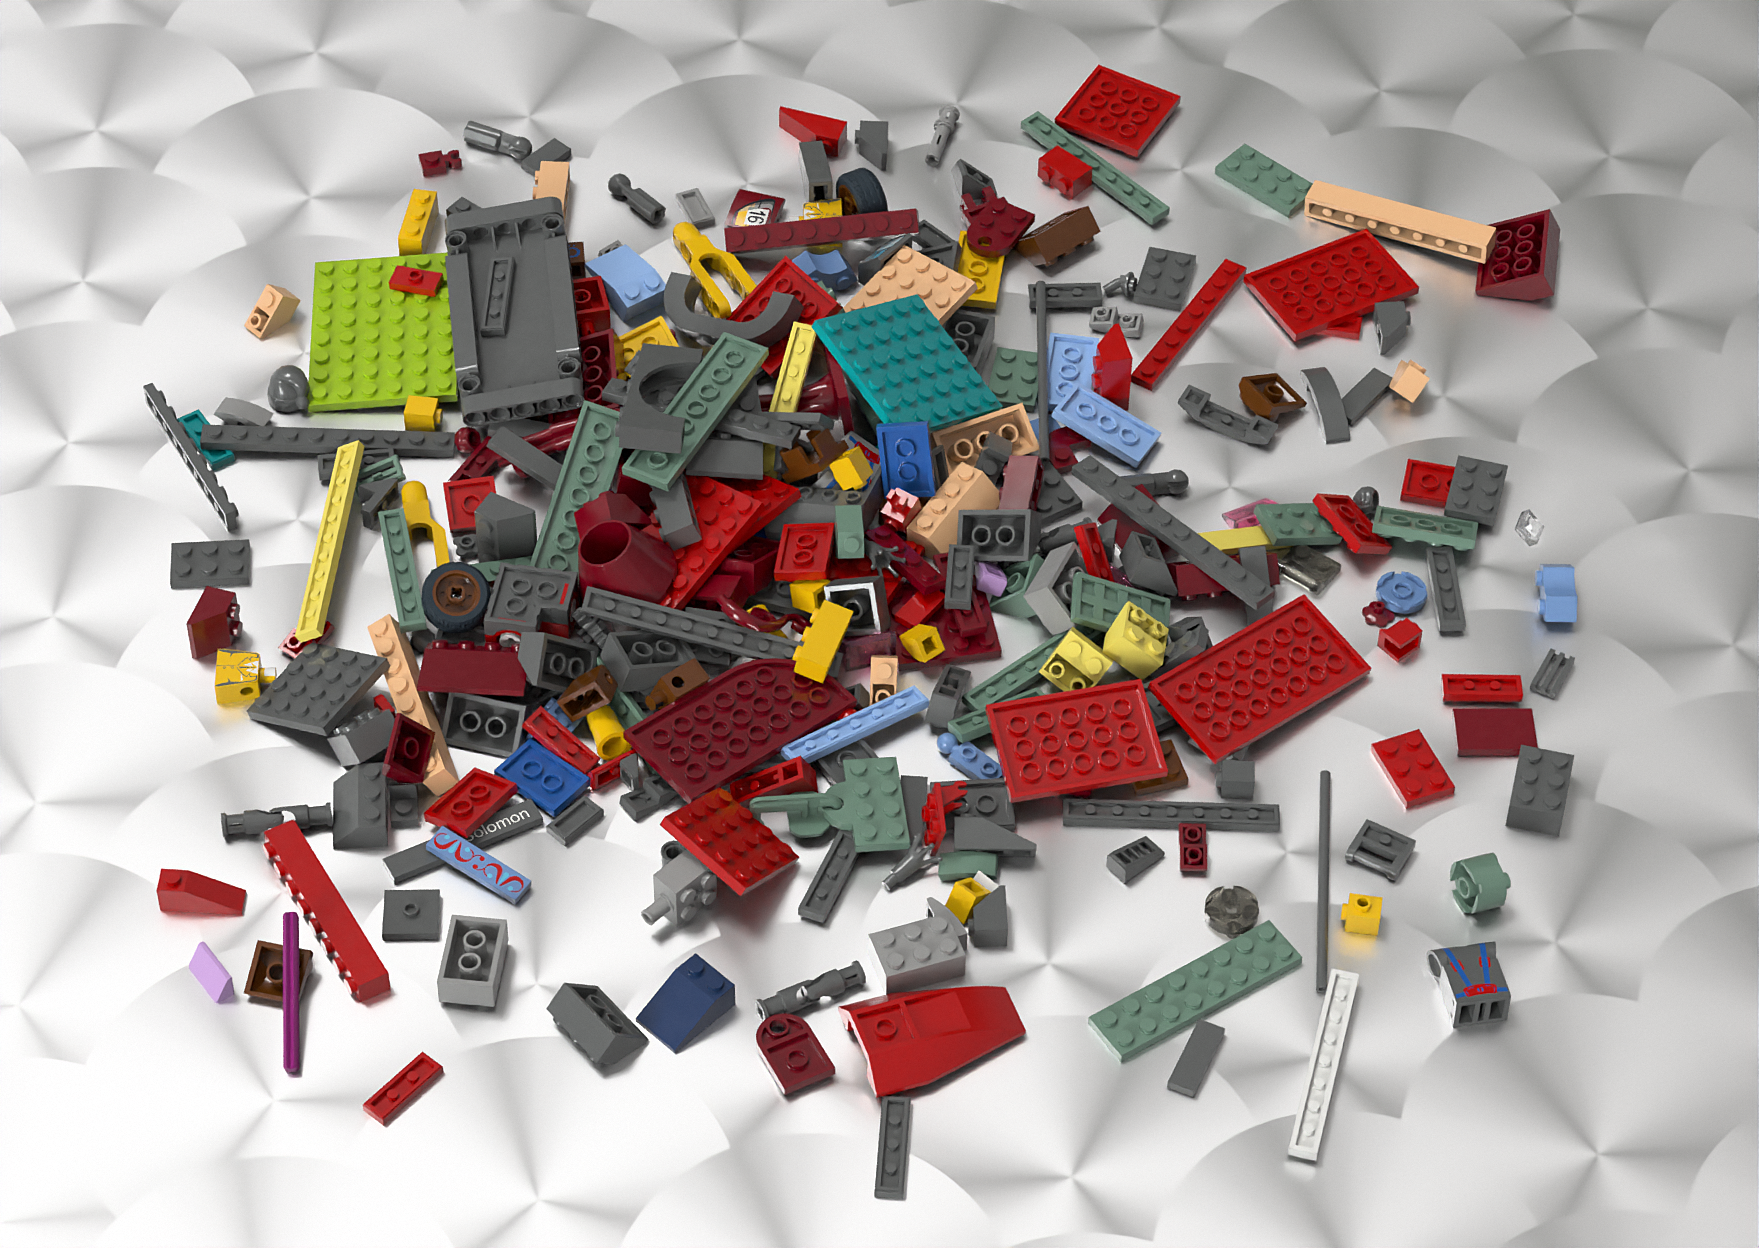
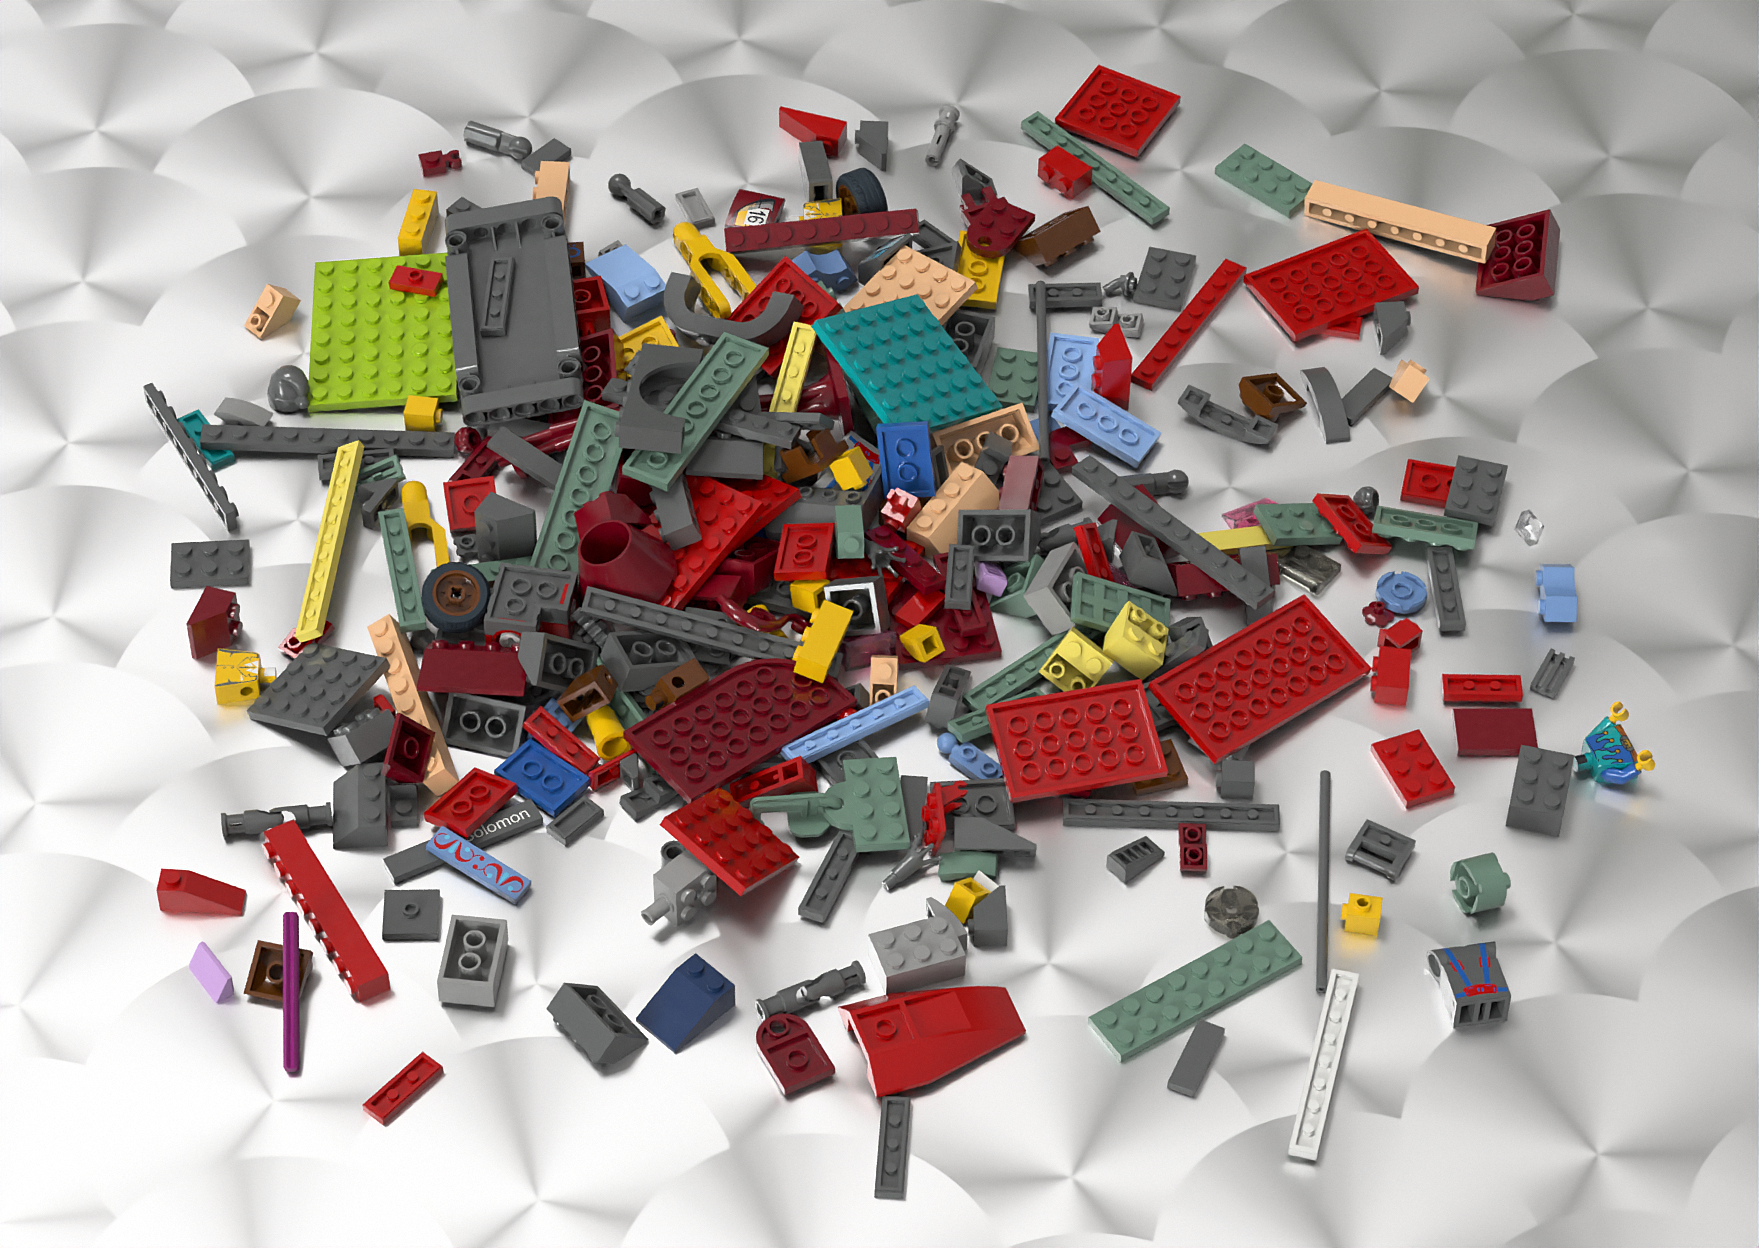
(1392, 675): none -> red brick
(1610, 753): none -> torso

